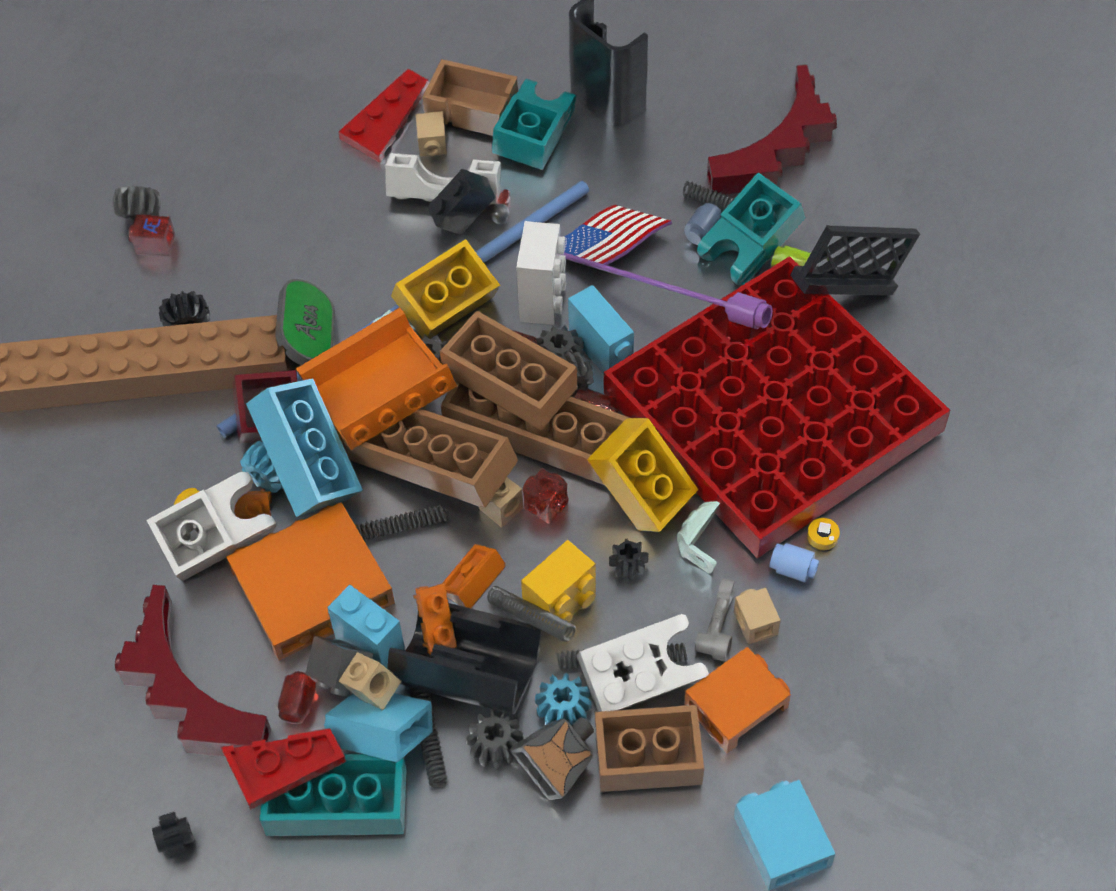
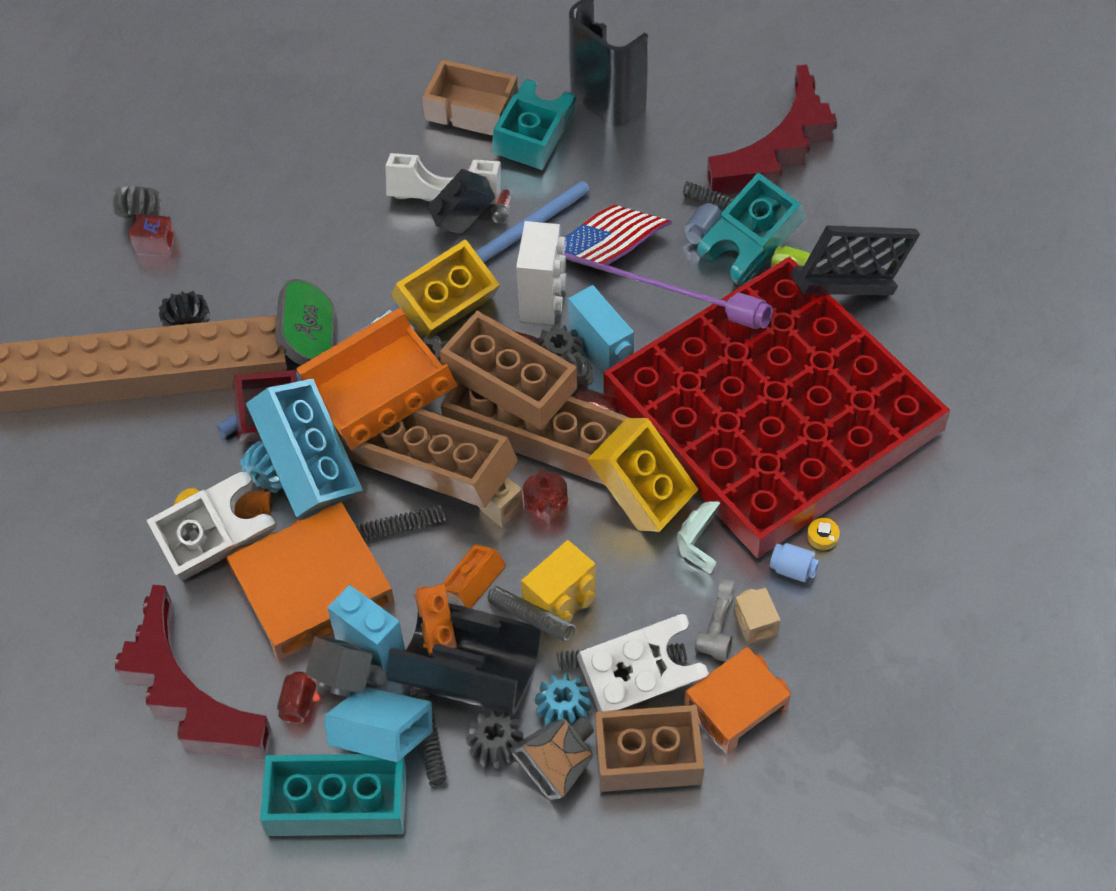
(172, 834): black gear -> none
(280, 765): red wing -> none
(370, 681): tan brick -> none
(381, 119): red wing -> none
(431, 134): tan brick -> none
(626, 551): black gear -> none
(783, 834): medium azure brick -> none

